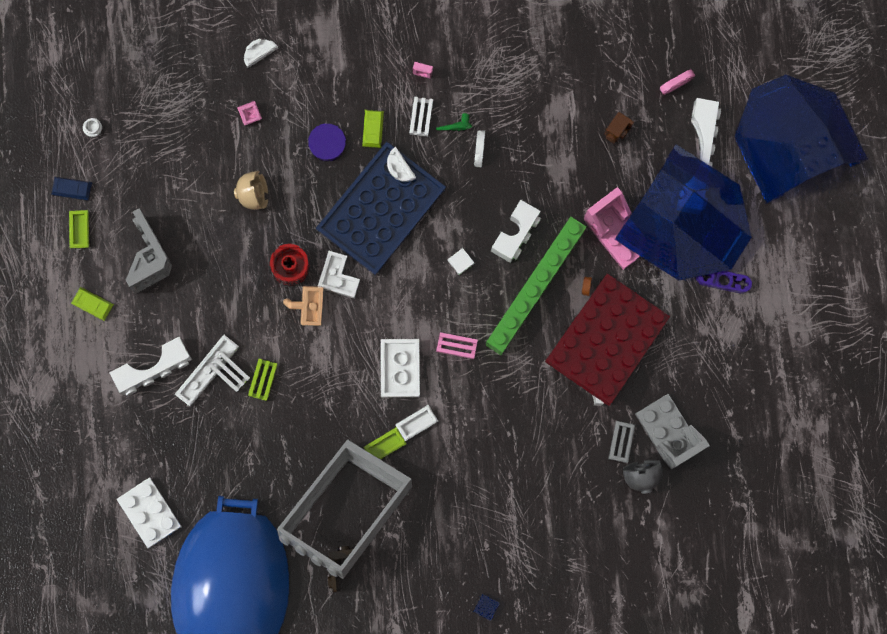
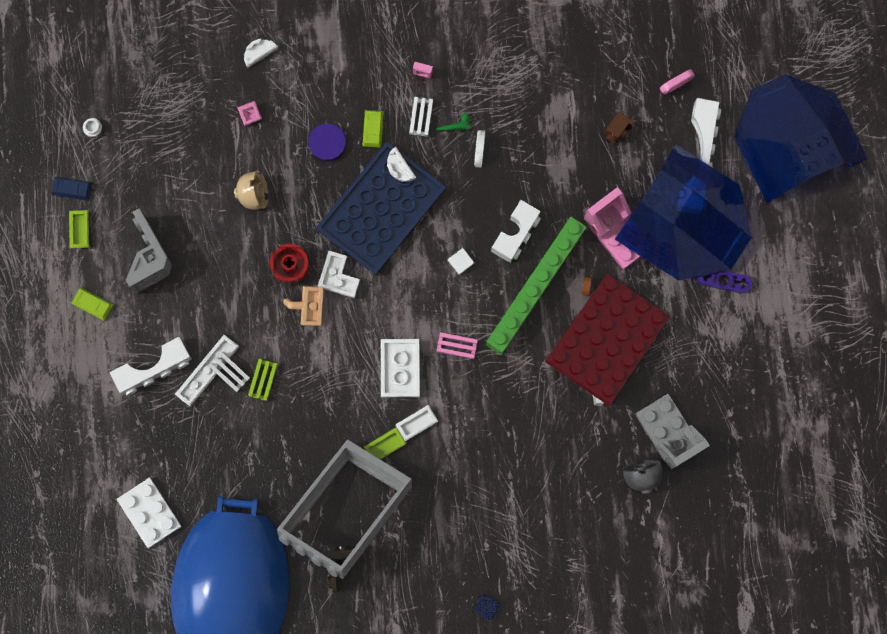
(614, 439): light grey tile -> none

